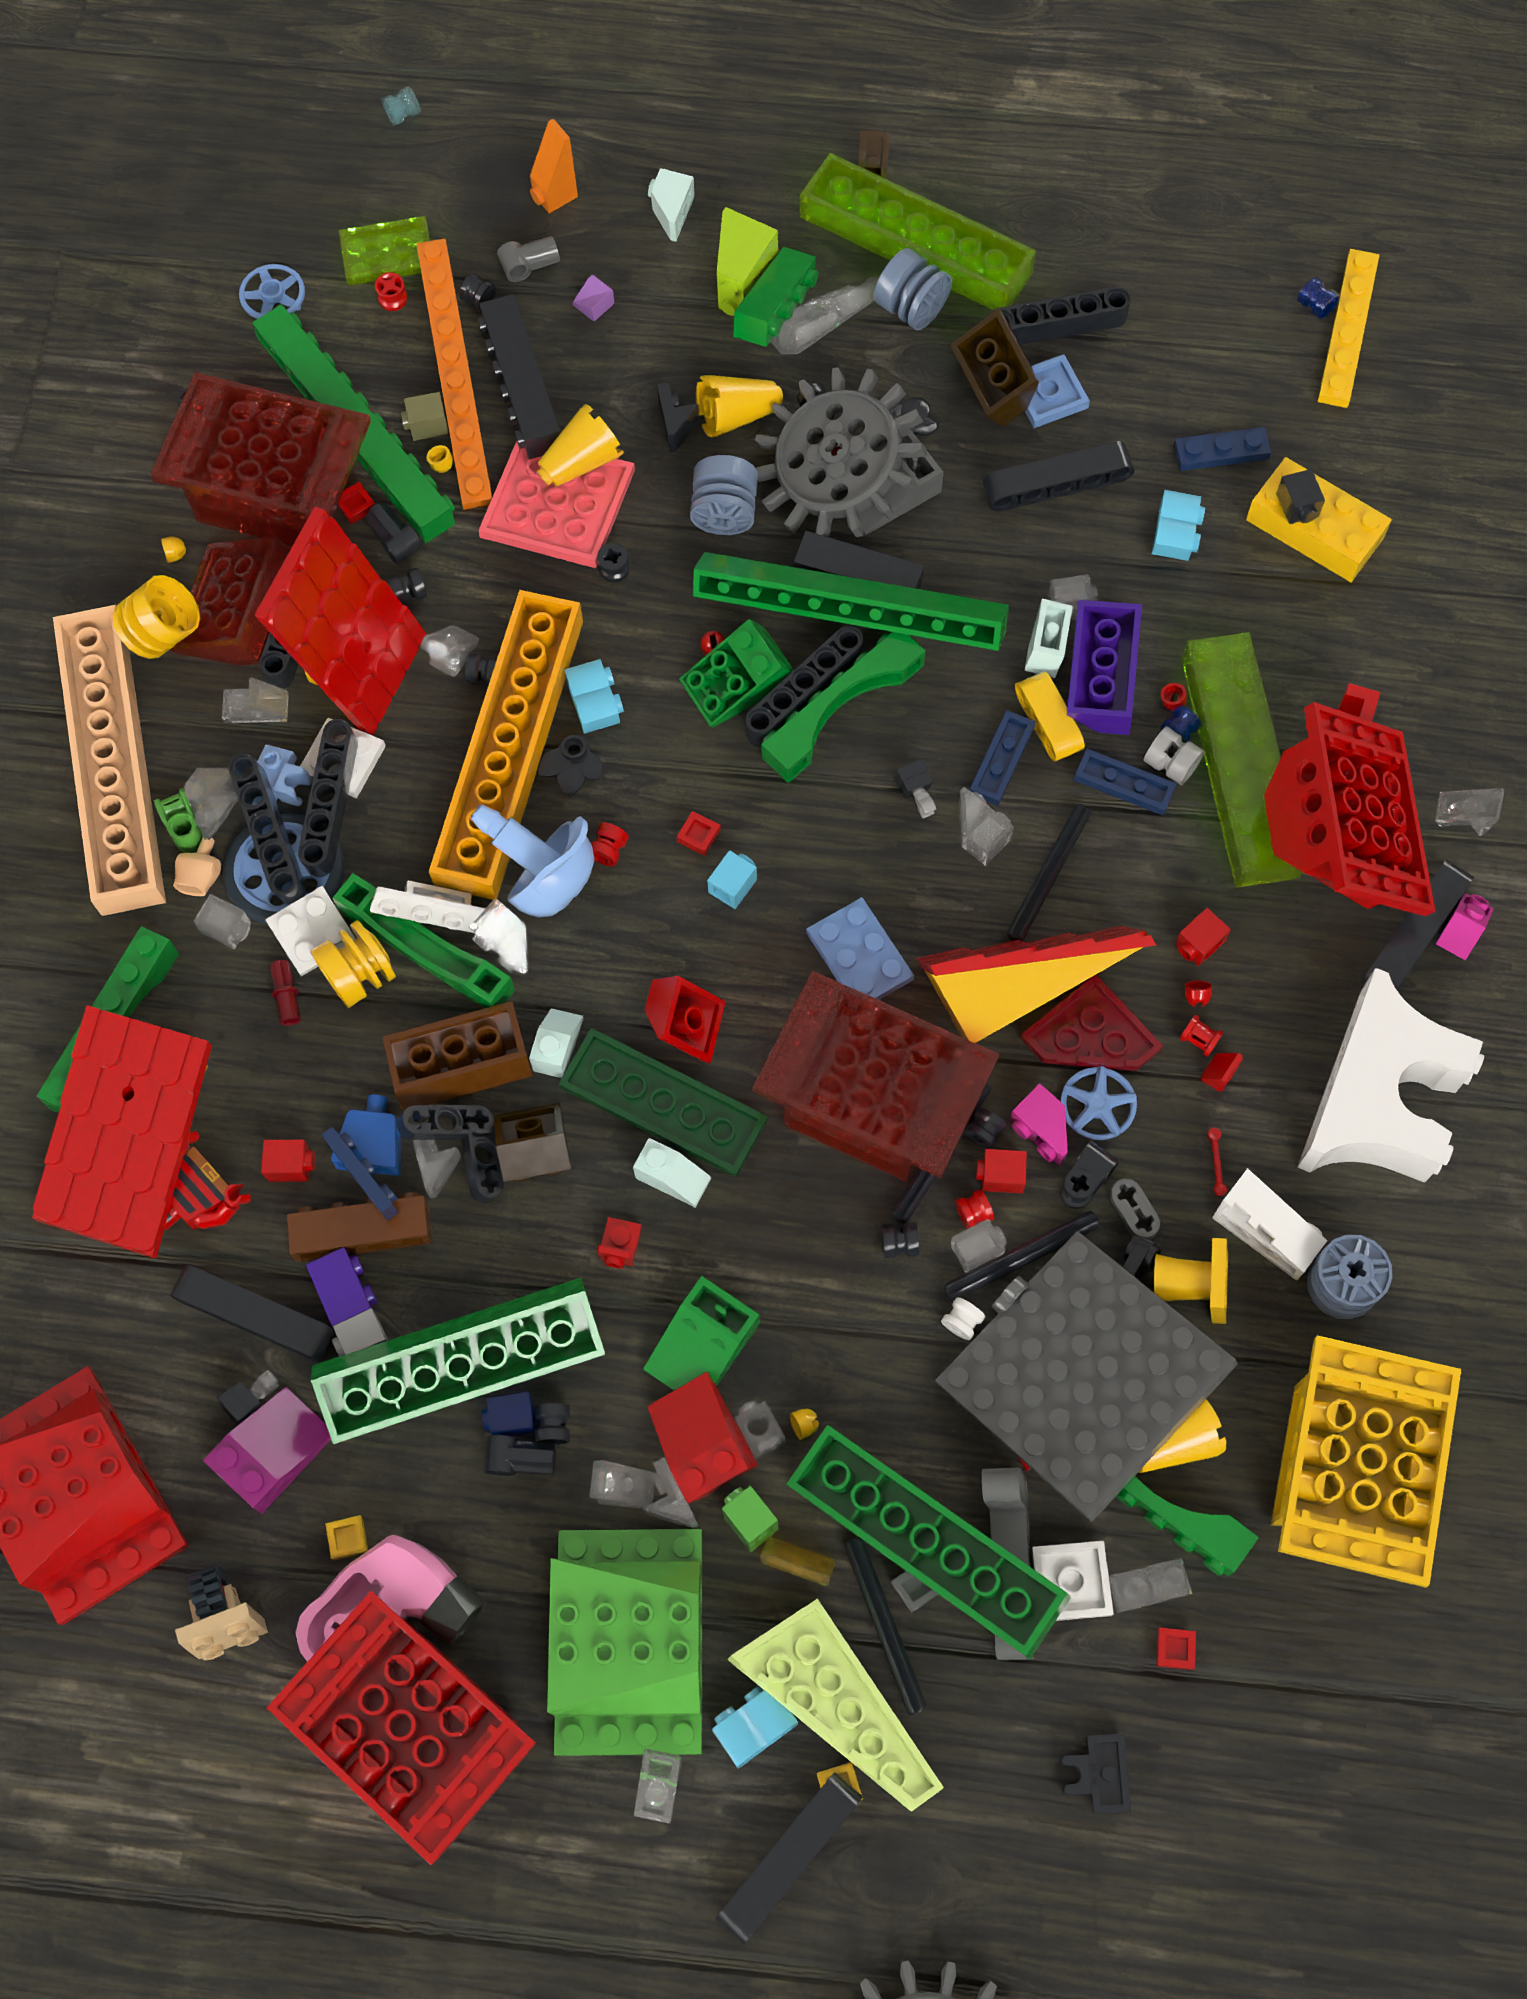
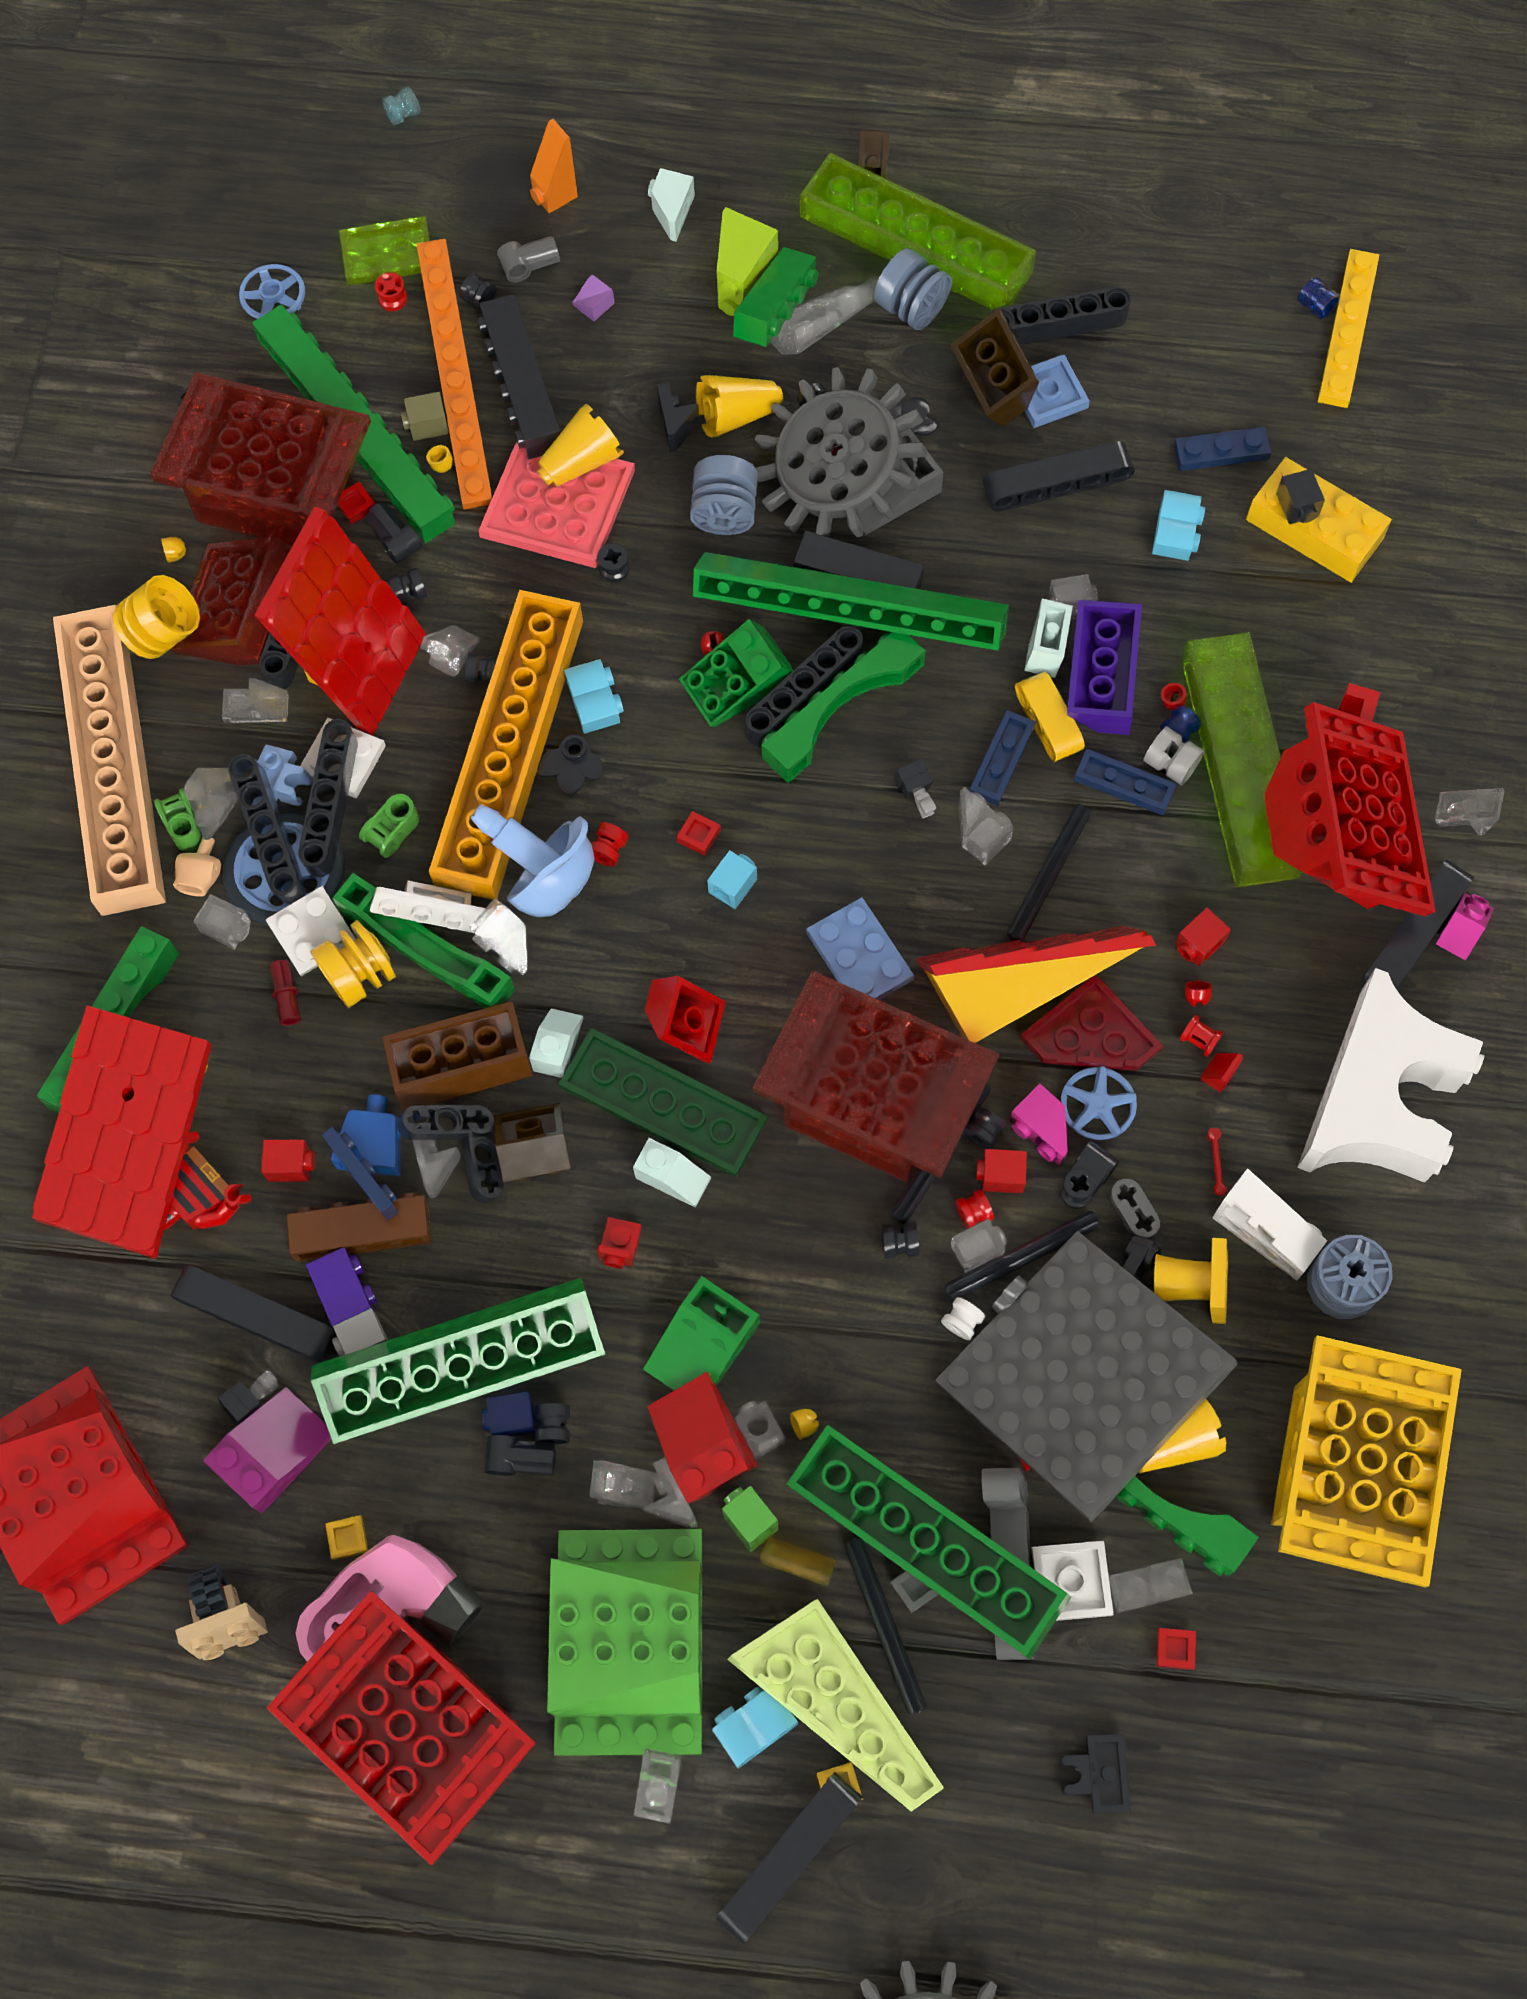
(388, 831): none -> bright green piece

